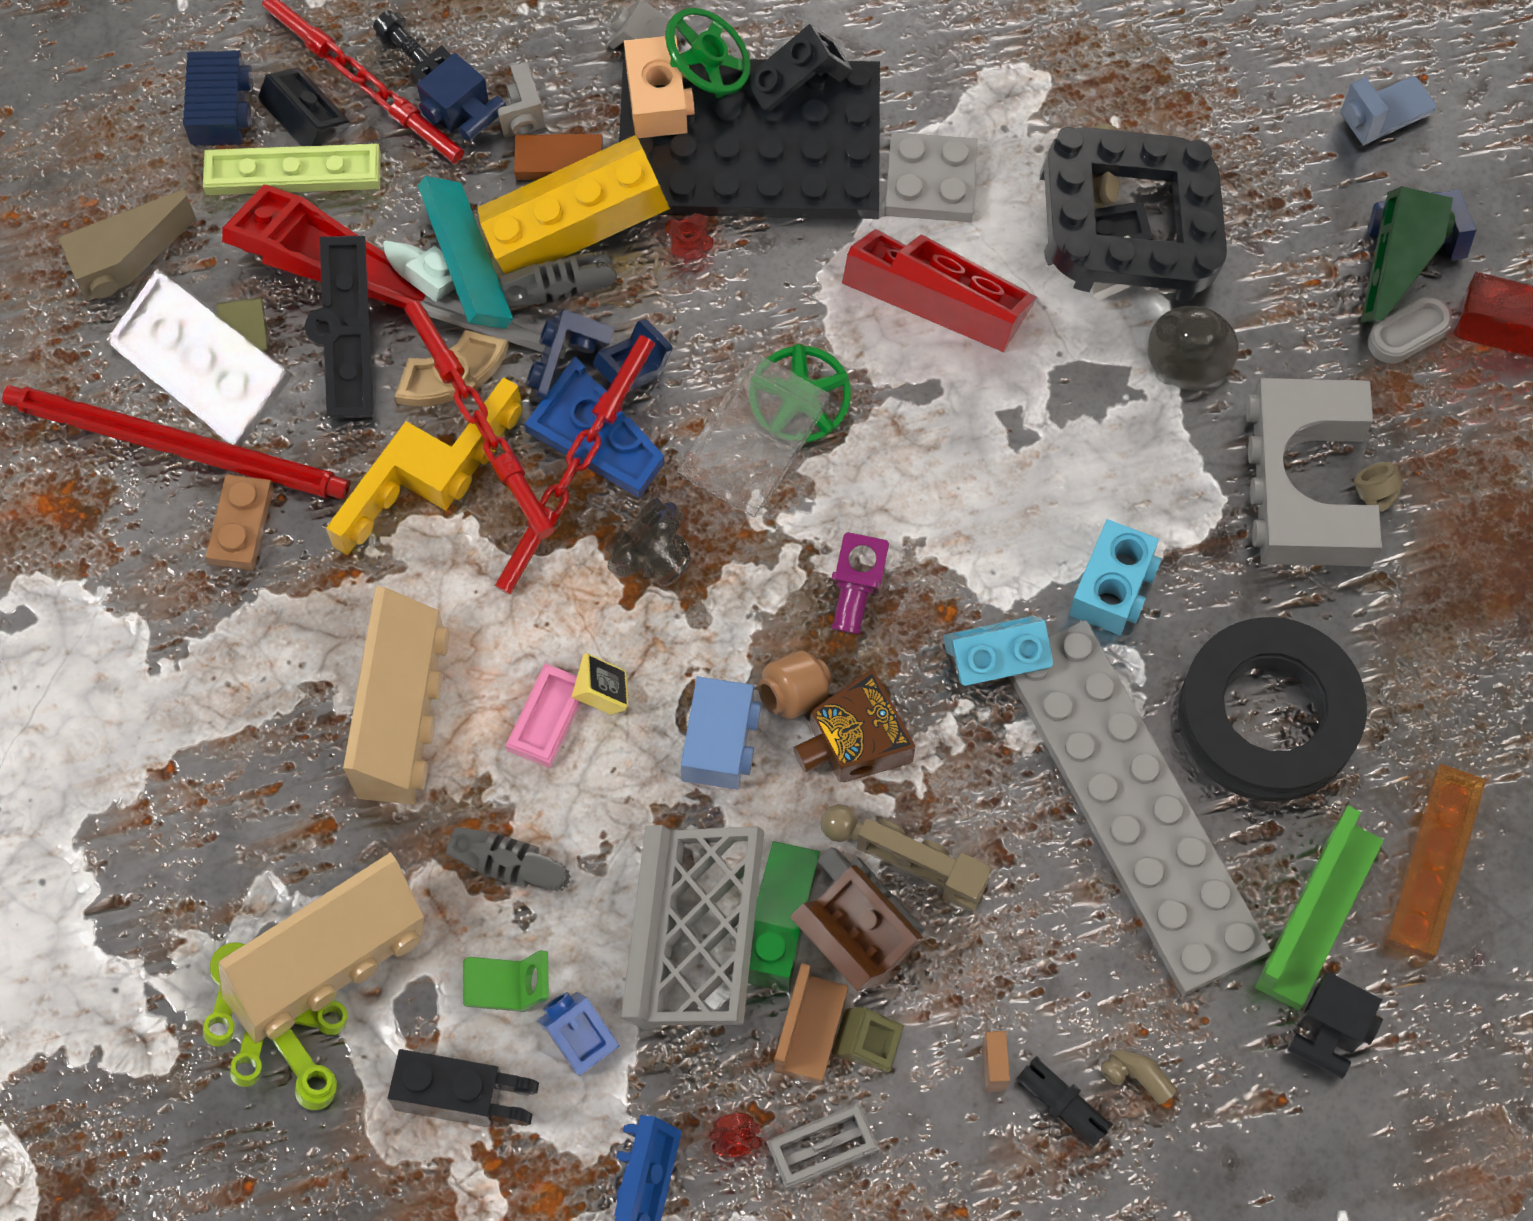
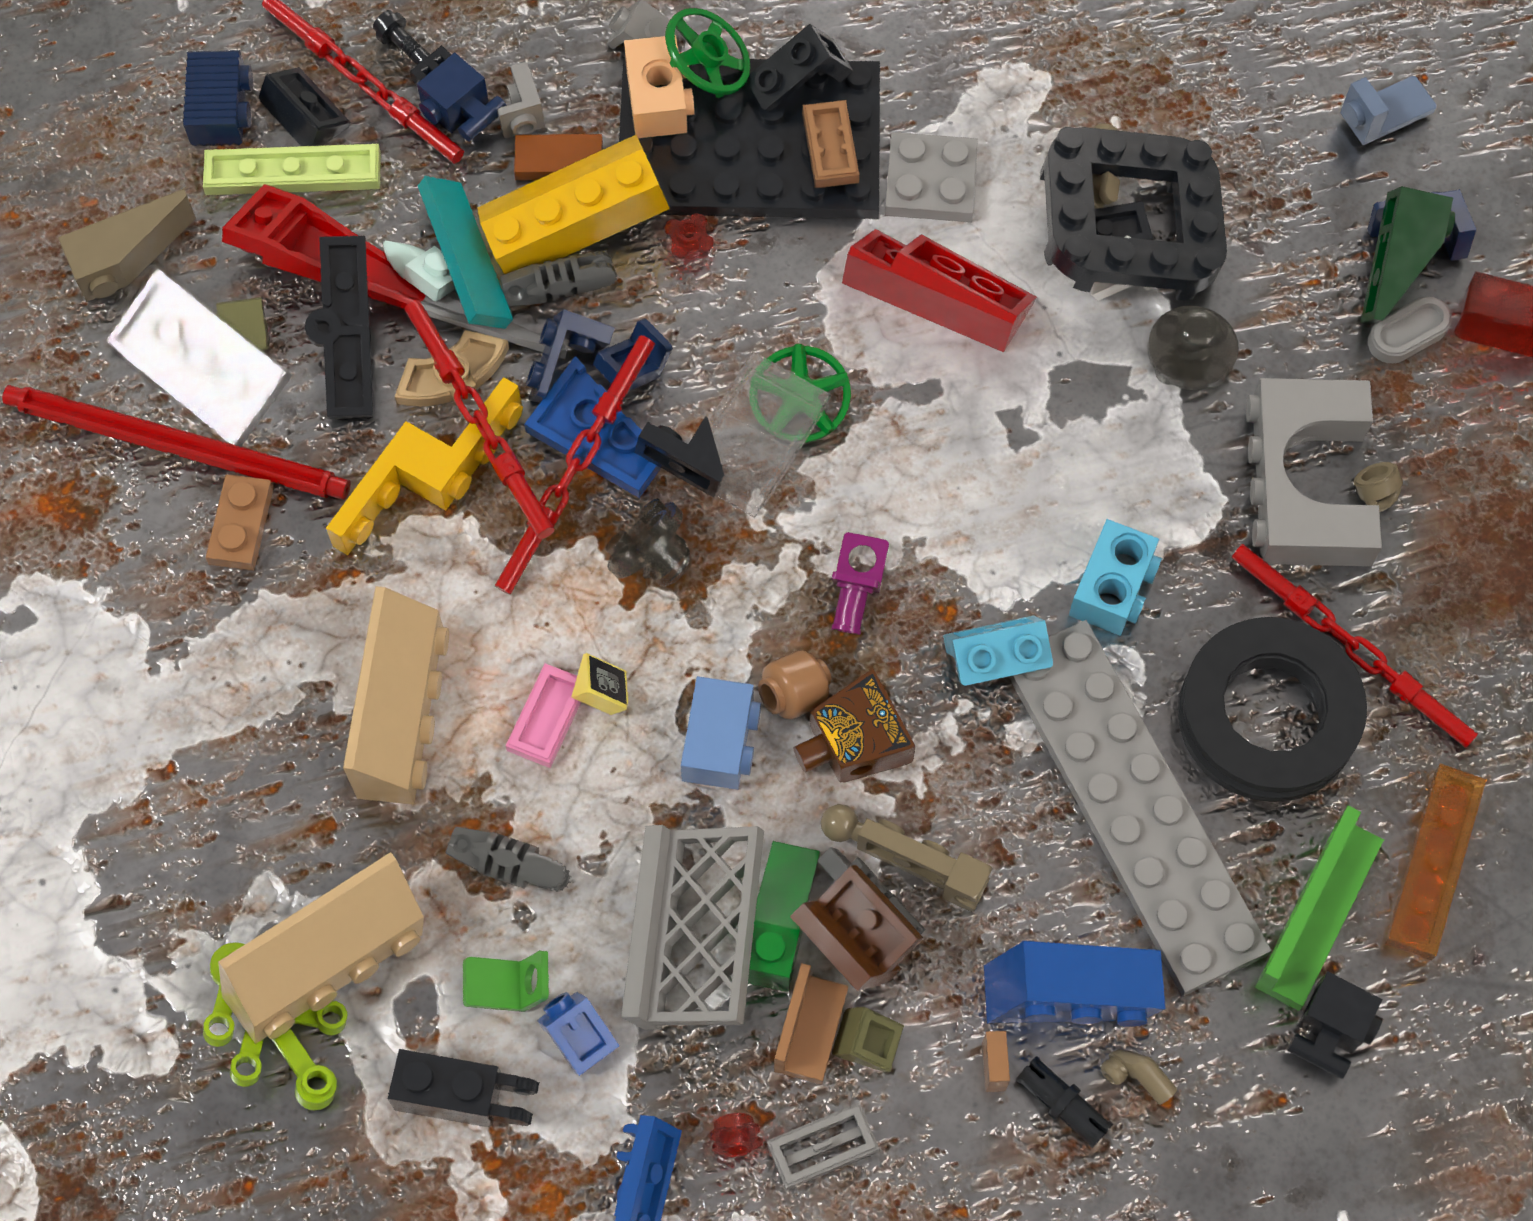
(692, 462): none -> black slope
(830, 144): none -> medium nougat plate
(1074, 984): none -> blue wedge
(1402, 684): none -> red piece

